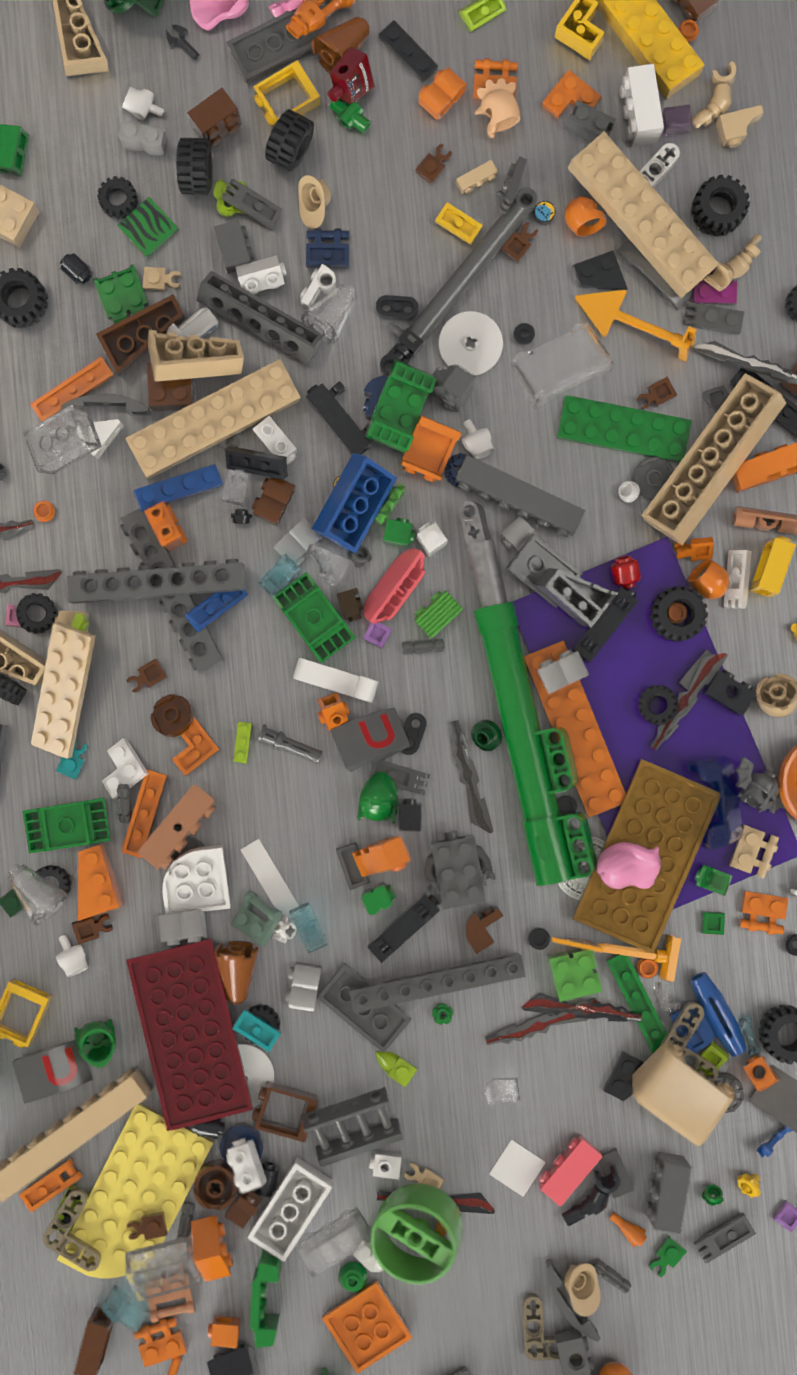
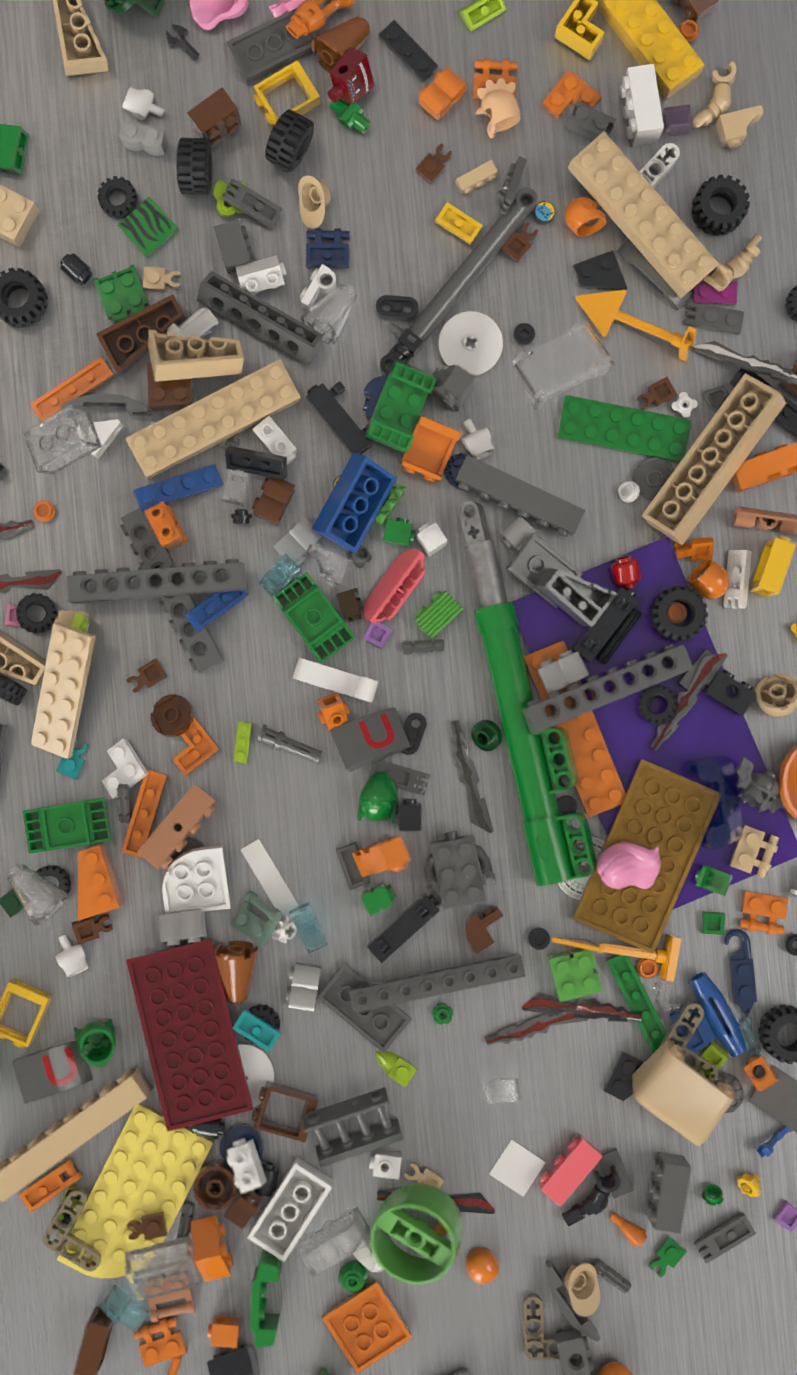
(482, 1265): none -> orange hair
(619, 635): none -> black axle
(677, 663): none -> dark grey brick
(680, 409): none -> white plate
(742, 973): none -> dark blue plate

